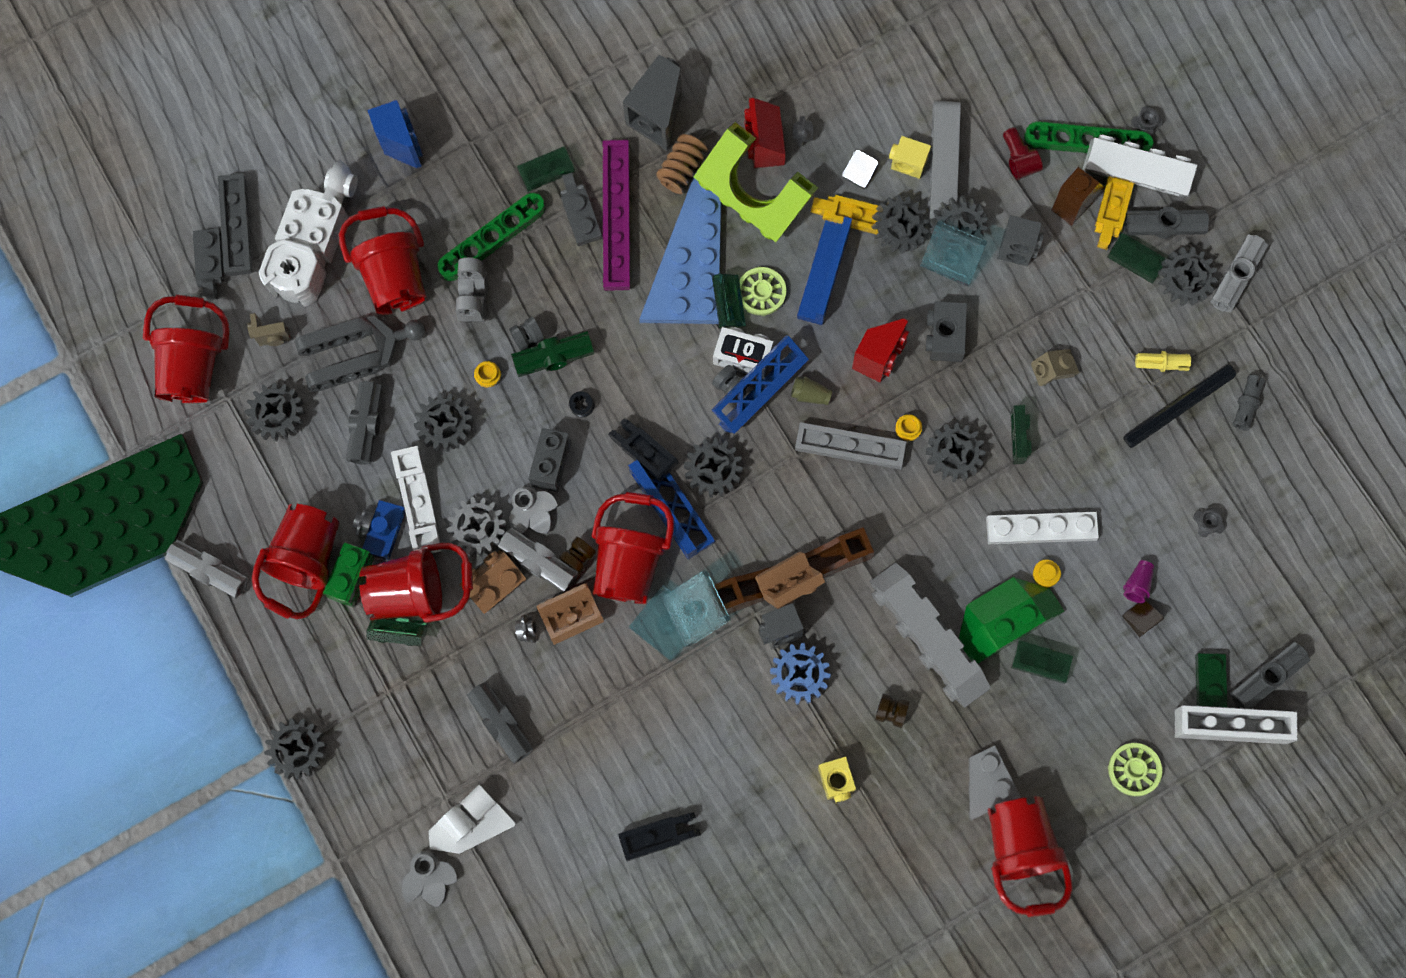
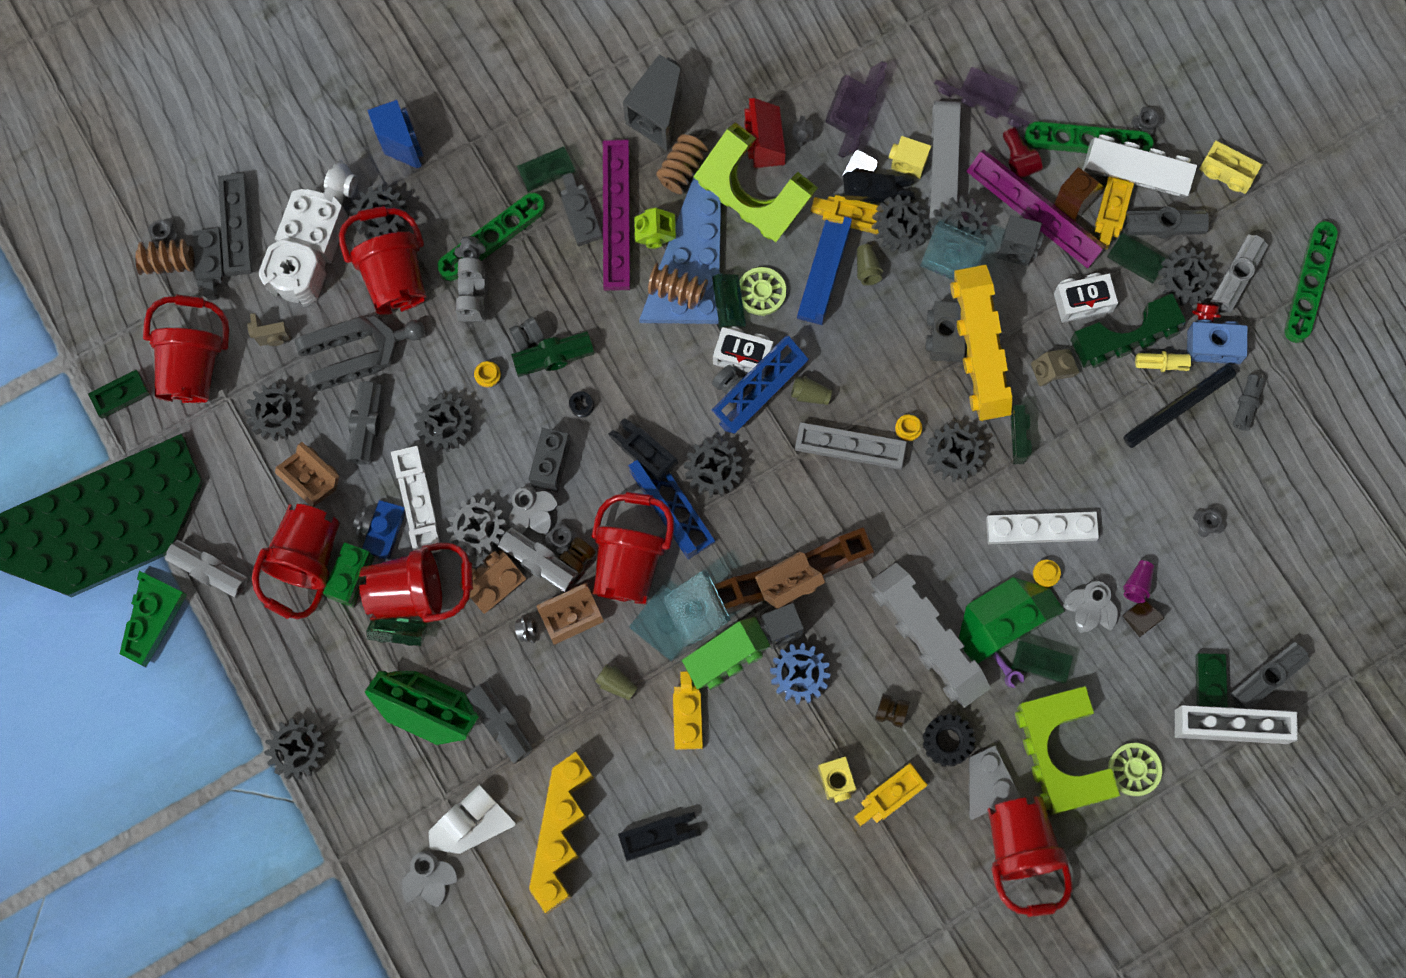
(119, 394): none -> dark green plate
(151, 616): none -> green wing
(162, 225): none -> flat silver plate
(164, 258): none -> medium nougat piece
(308, 475): none -> medium nougat bracket
(383, 224): none -> dark grey gear
(422, 706): none -> green wedge
(470, 243): none -> flat silver plate
(559, 816): none -> yellow brick
(560, 530): none -> flat silver plate
(615, 682): none -> olive cone
(655, 228): none -> lime brick
(676, 287): none -> medium nougat piece
(687, 715): none -> yellow hinge
(726, 654): none -> bright green brick
(852, 105): none -> clear purple bracket
(868, 266): none -> olive cone
(875, 186): none -> black hinge
(878, 349): red slope -> none
(891, 795): none -> yellow hinge
(965, 735): none -> black tyre
(981, 332): none -> yellow brick
(987, 92): none -> clear purple bracket
(1007, 671): none -> medium lavender hand
(1035, 207): none -> magenta plate
(1061, 790): none -> lime arch
(1085, 297): none -> white brick
(1091, 611): none -> light grey plate
(1097, 343): none -> dark green arch
(1205, 350): none -> medium blue brick
(1206, 311): none -> red plate
(1230, 167): none -> light yellow bracket
(1302, 291): none -> green beam

